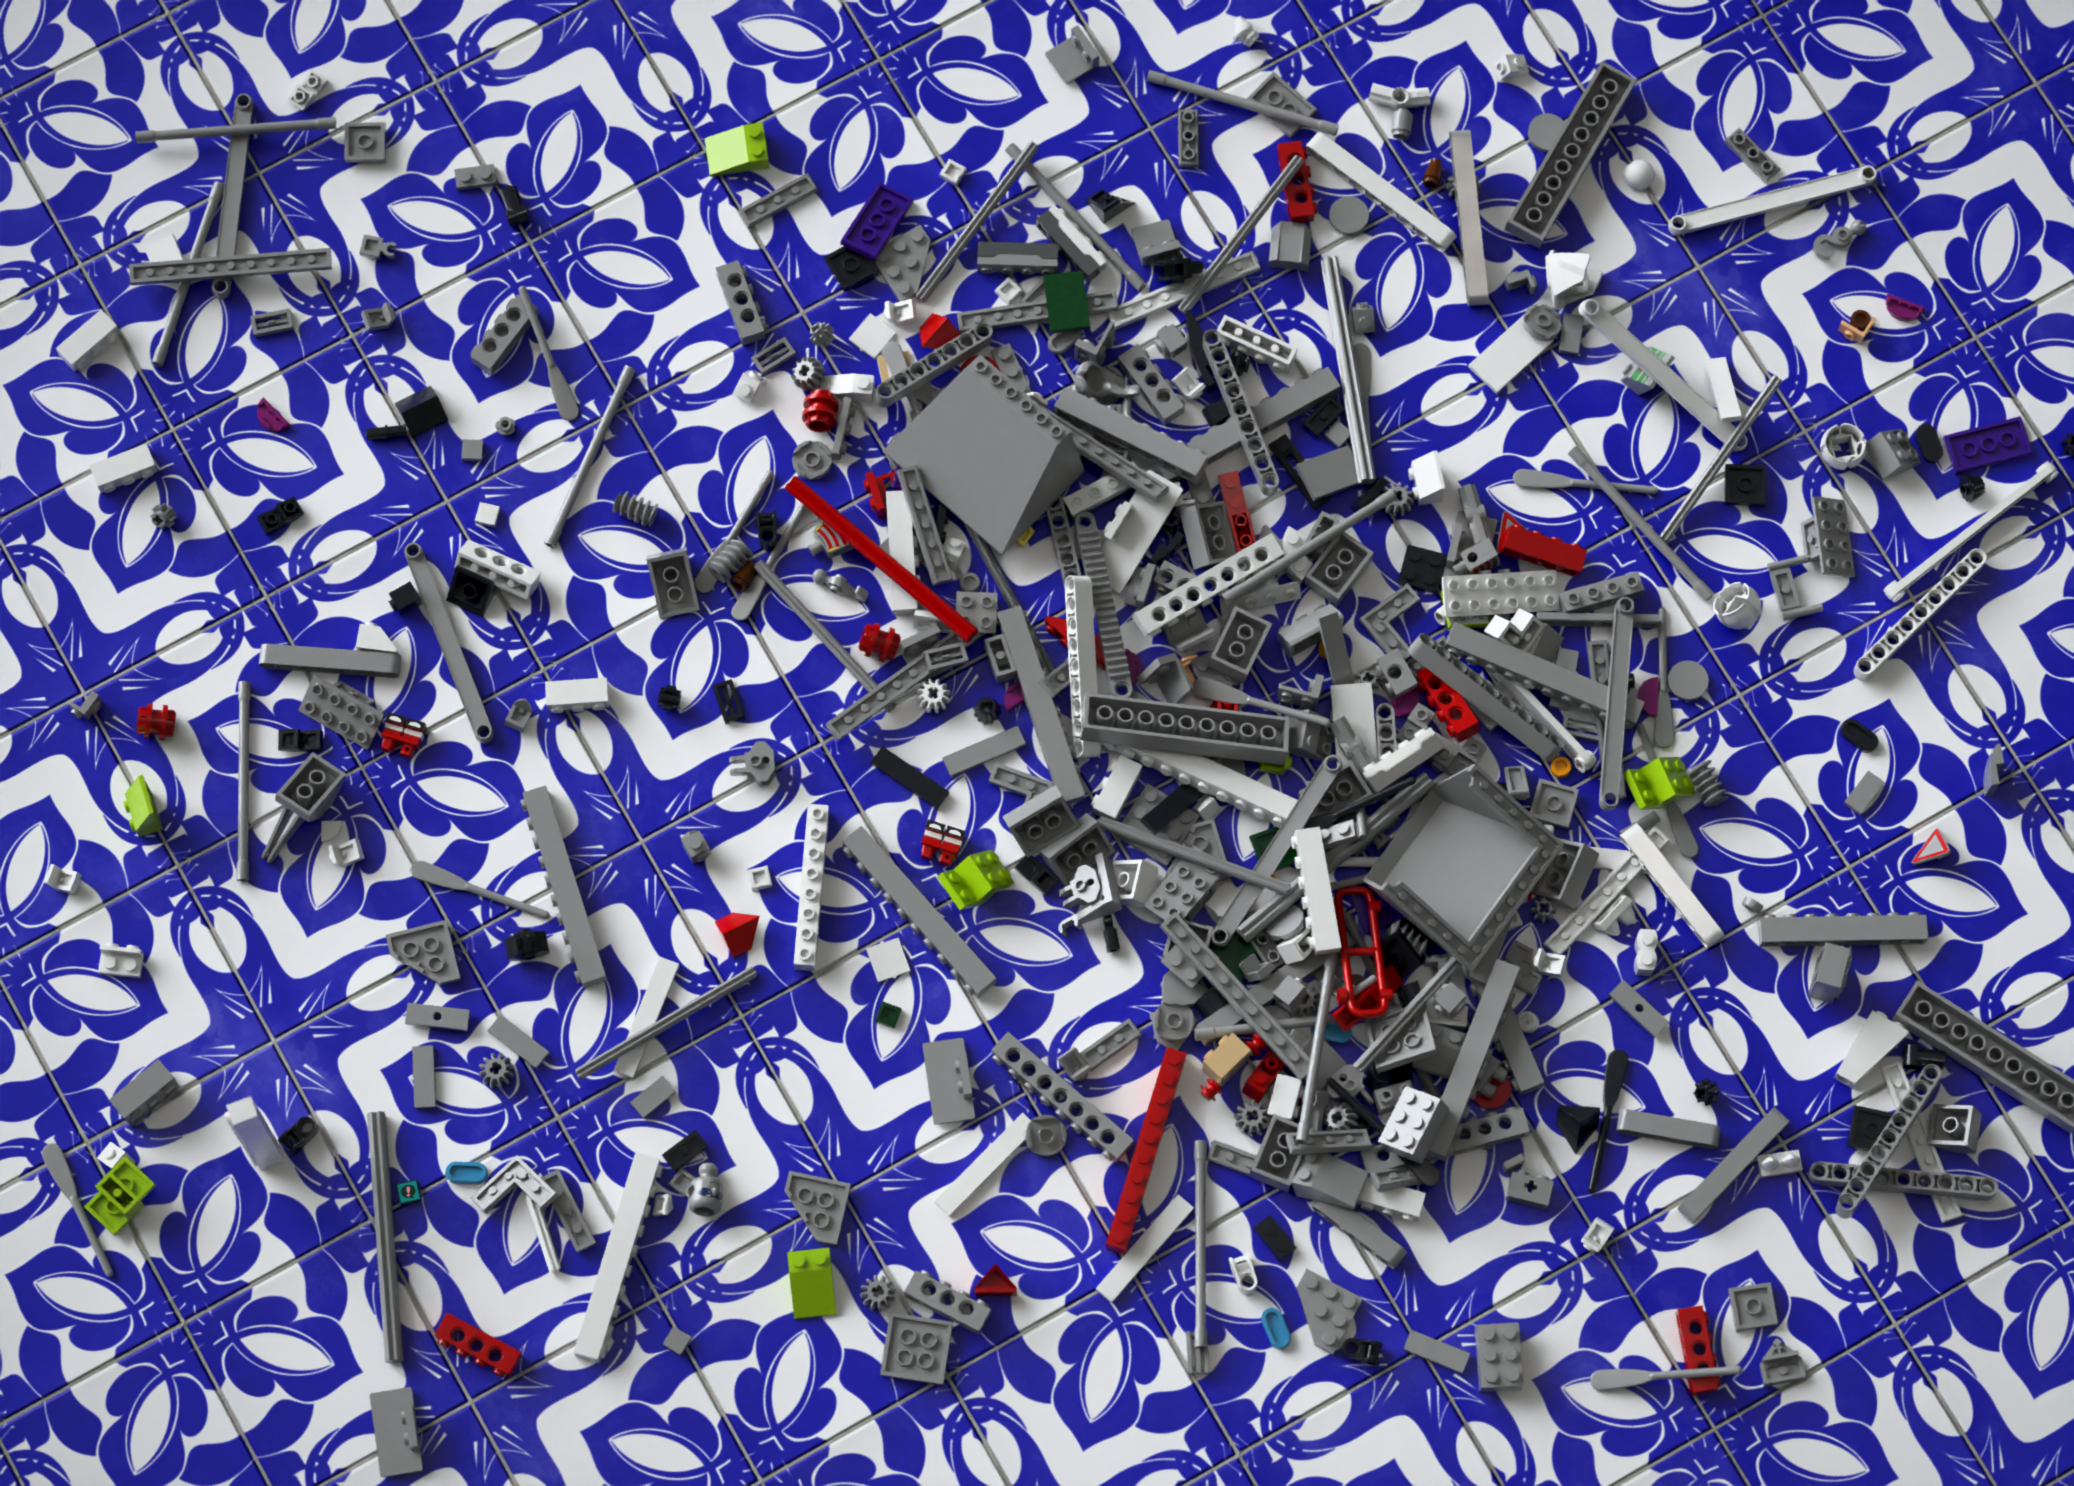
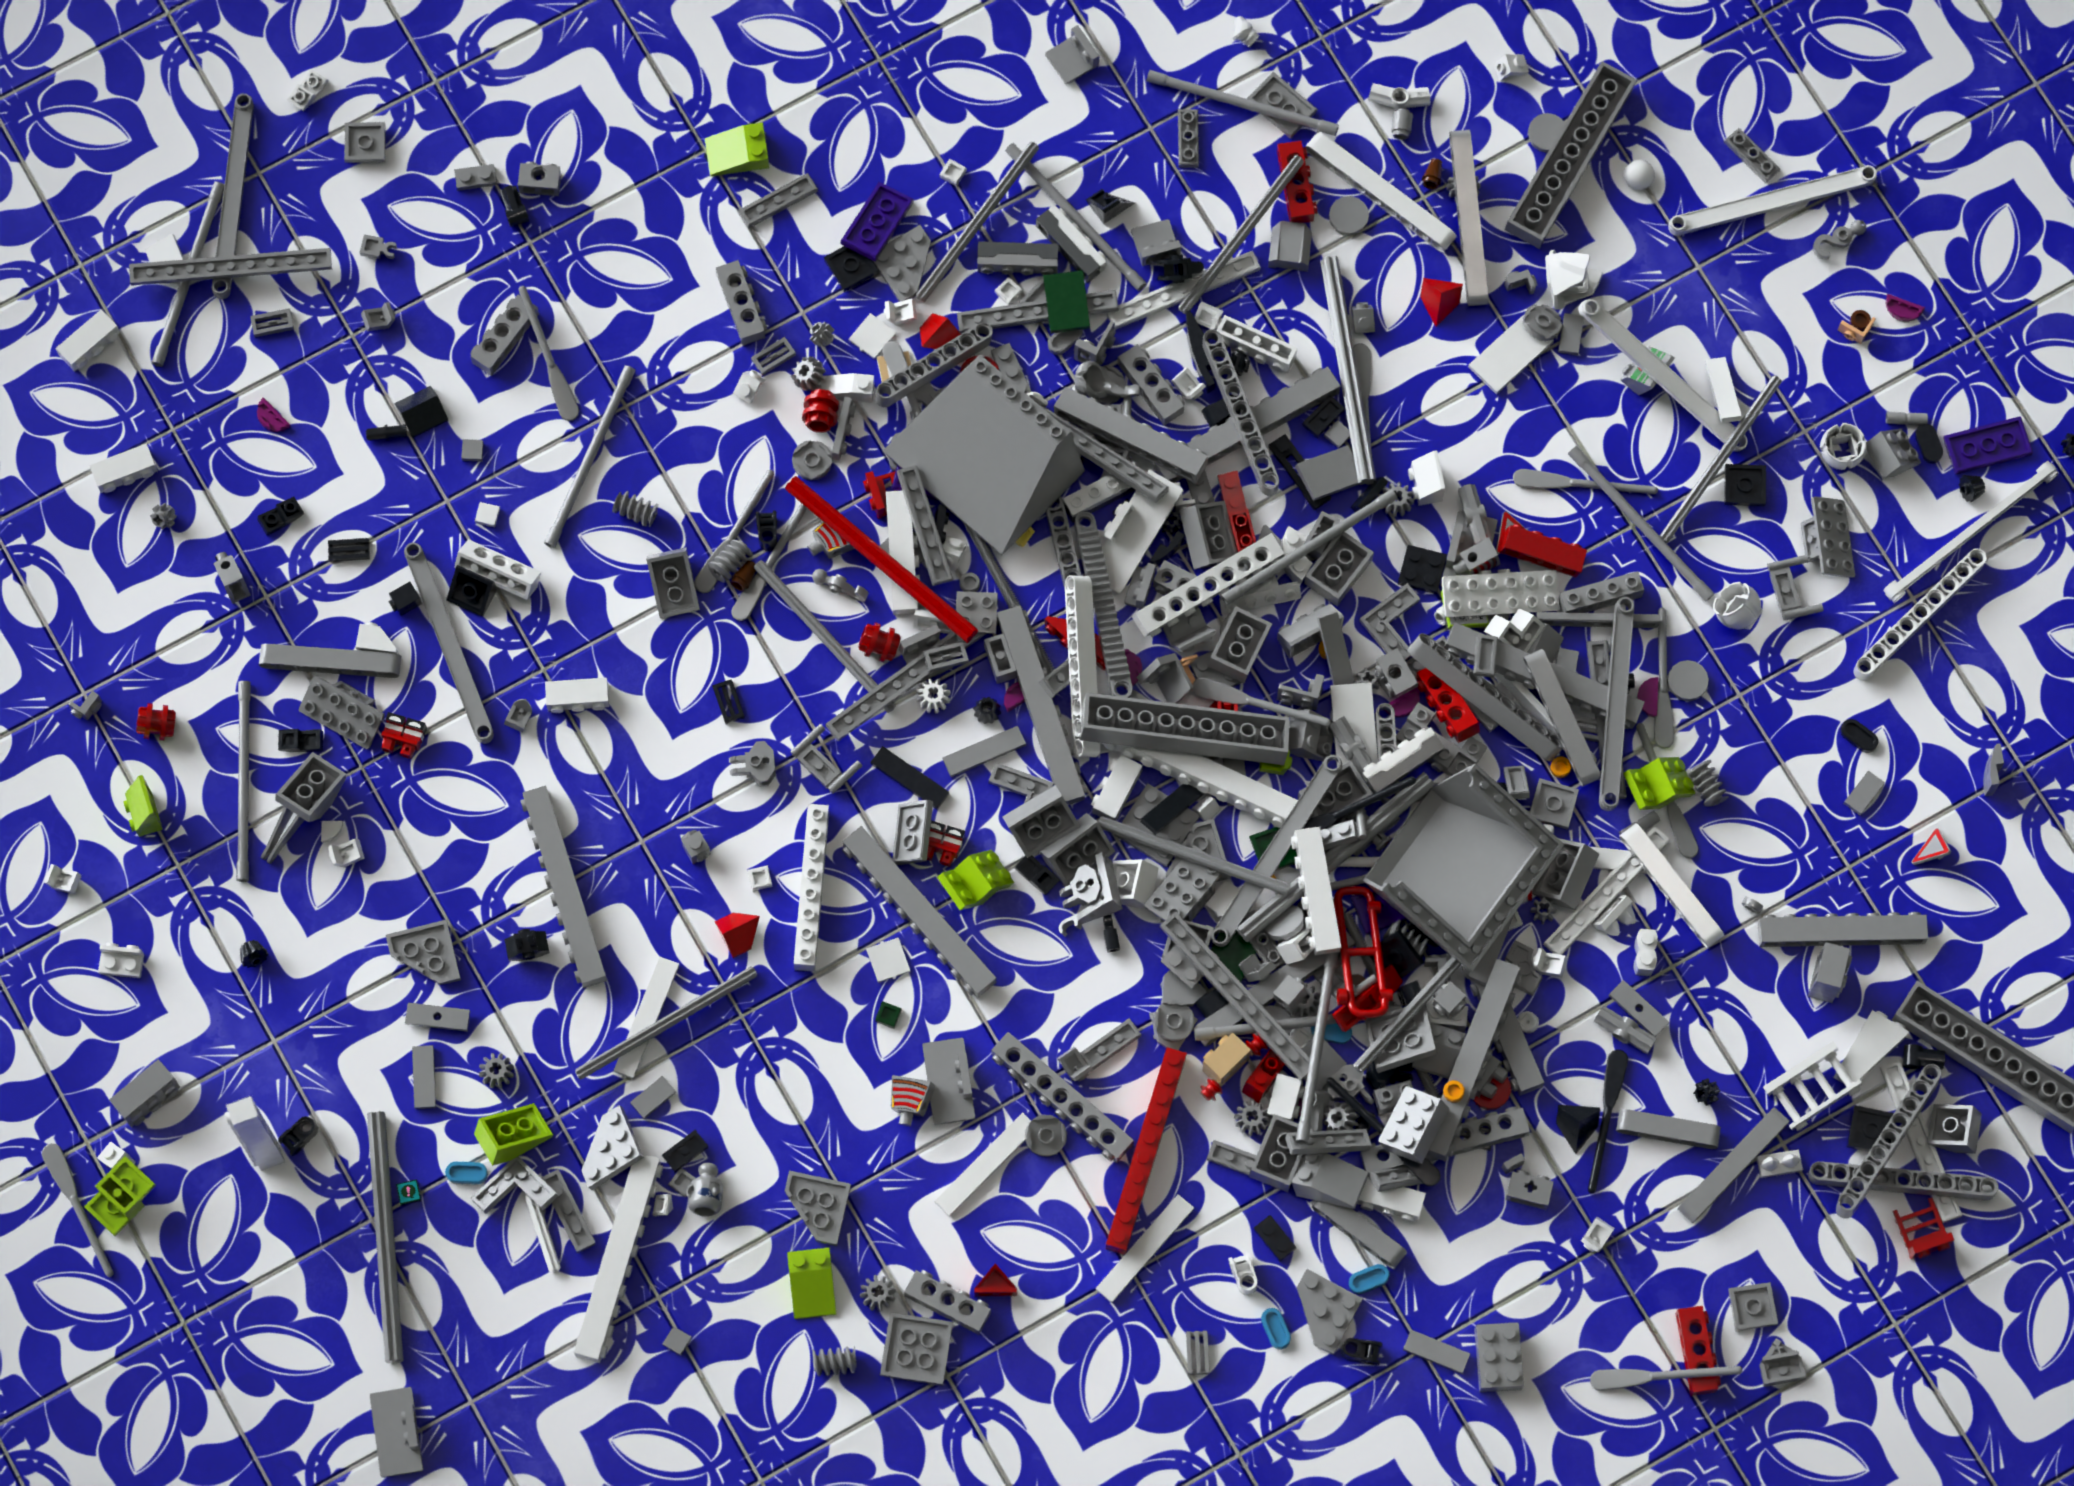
(231, 577): none -> light grey torso
(252, 954): none -> black piece
(319, 124): light grey piece -> none
(347, 542): none -> black tile
(435, 875): light grey piece -> none
(451, 1325): red brick -> none
(510, 426): light grey plate -> none
(511, 1133): none -> lime slope
(518, 1042): light grey tile -> none
(548, 186): none -> light grey brick
(611, 1150): none -> plate
(669, 698): black gear -> none
(819, 765): none -> light grey plate
(834, 1361): none -> light grey piece
(910, 1097): none -> light grey torso
(912, 832): none -> light grey tile
(1170, 341): light grey brick -> none
(1200, 1330): light grey piece -> none
(1208, 316): none -> white bracket
(1369, 1279): none -> dark azure tile
(1440, 298): none -> red slope
(1453, 1091): none -> light orange tile
(1485, 655): none -> light grey tile
(1562, 717): none -> light grey beam
(1625, 1029): none -> light grey piece
(1794, 1077): none -> white fence
(1906, 418): none -> light grey piece
(1924, 1245): none -> red plate

